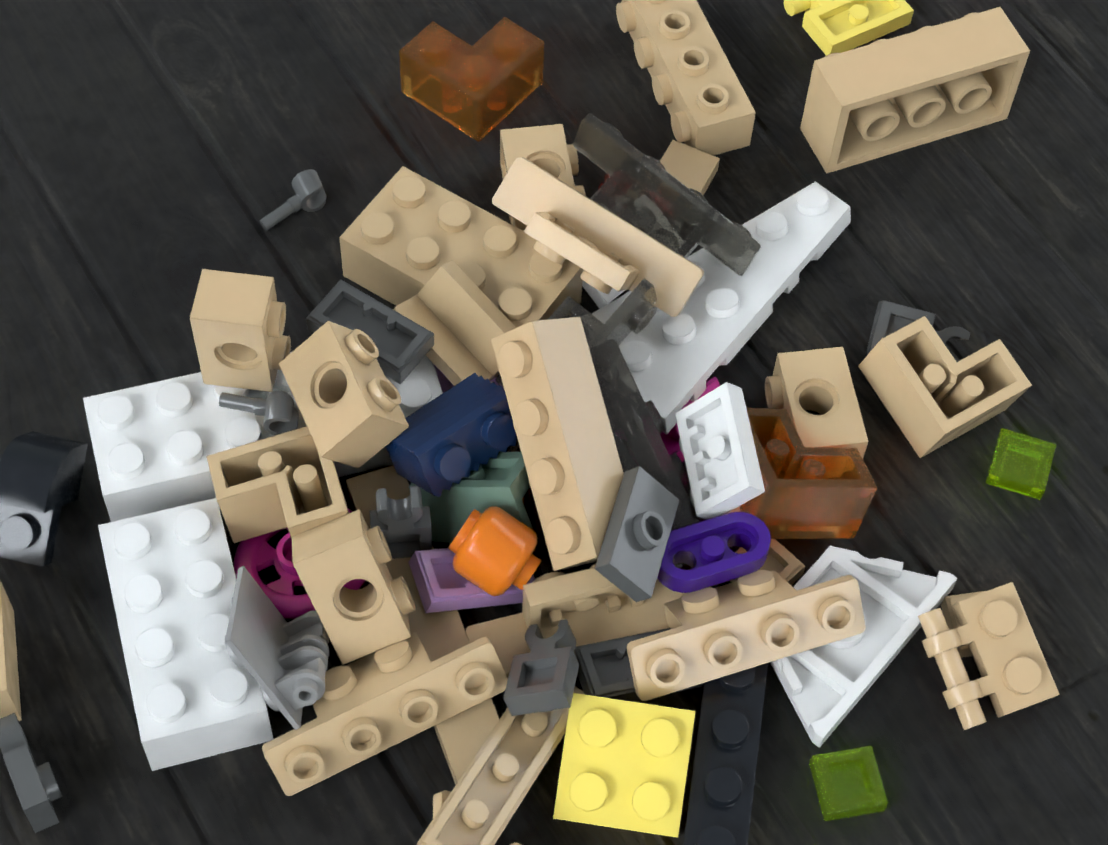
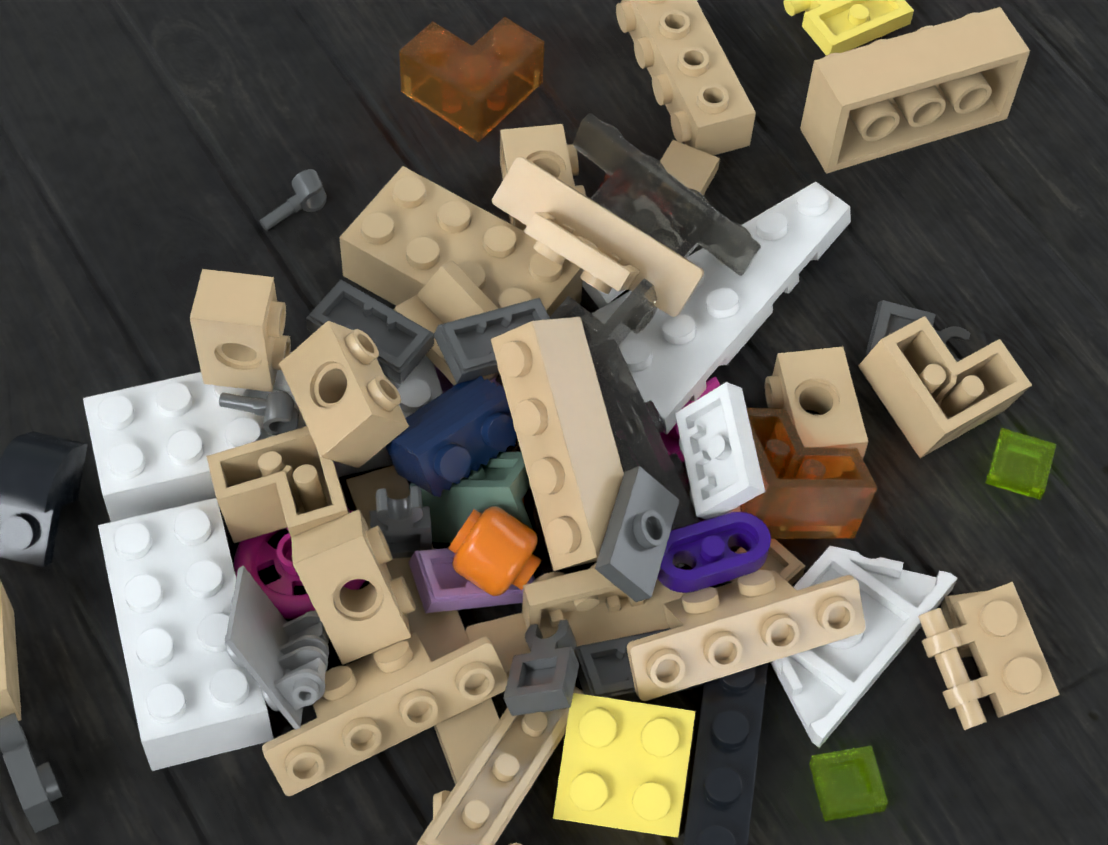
(468, 342): none -> dark grey plate

